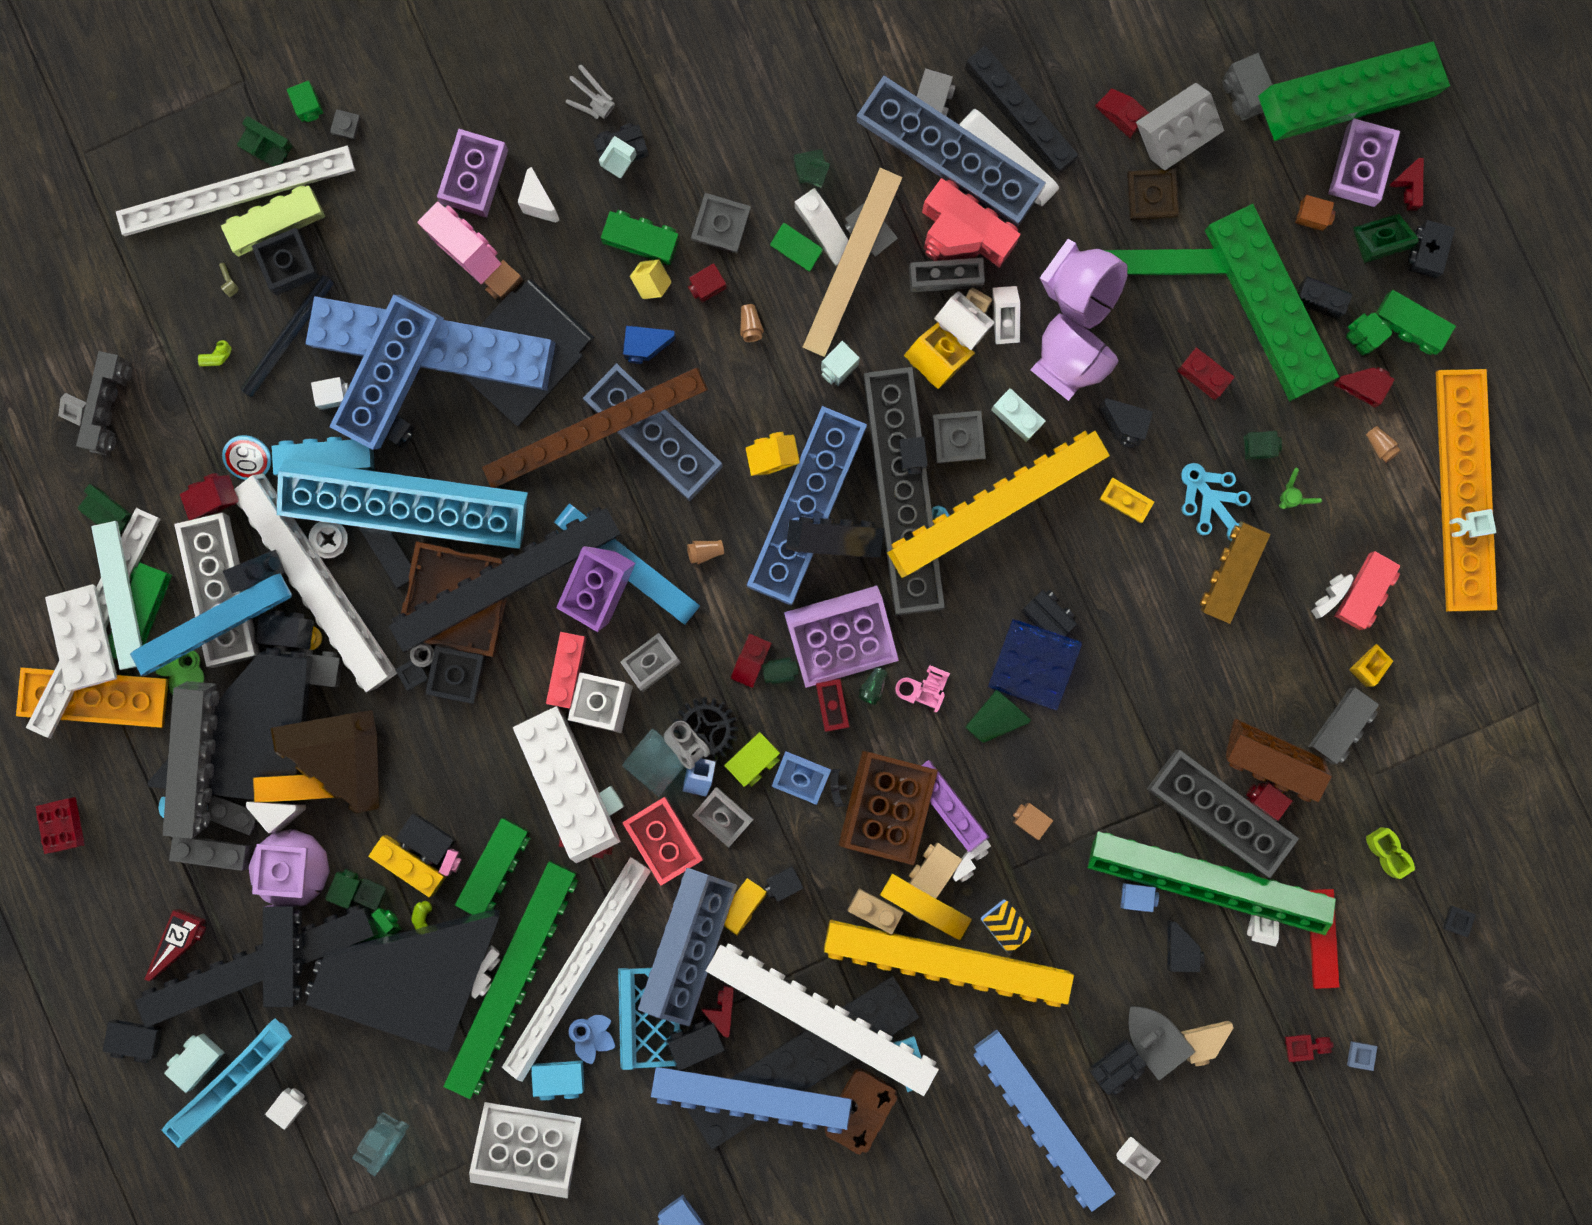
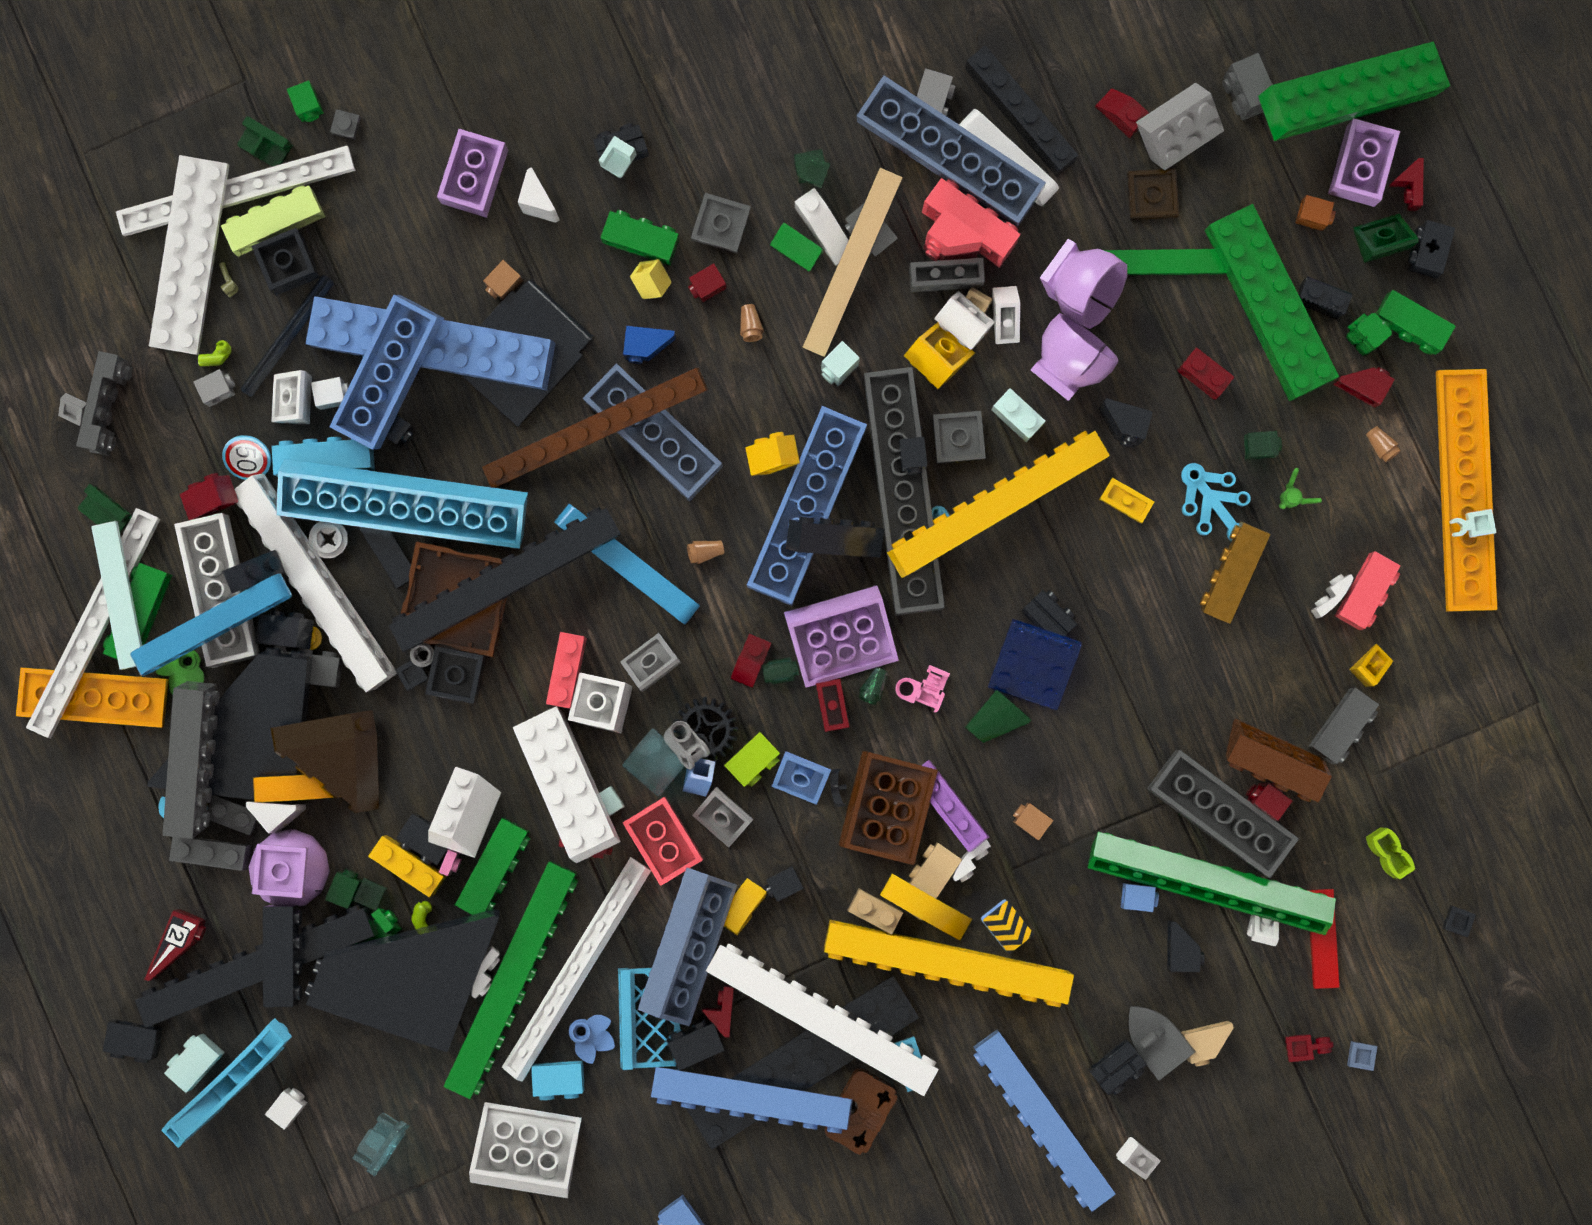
(59, 825): dark red plate -> none
(81, 638): white plate -> none
(189, 255): none -> white plate
(215, 387): none -> light grey brick
(291, 397): none -> white slope
(460, 241): bright pink brick -> none
(464, 813): none -> white slope
(595, 586): medium lavender slope -> none
(601, 103): light grey plant -> none

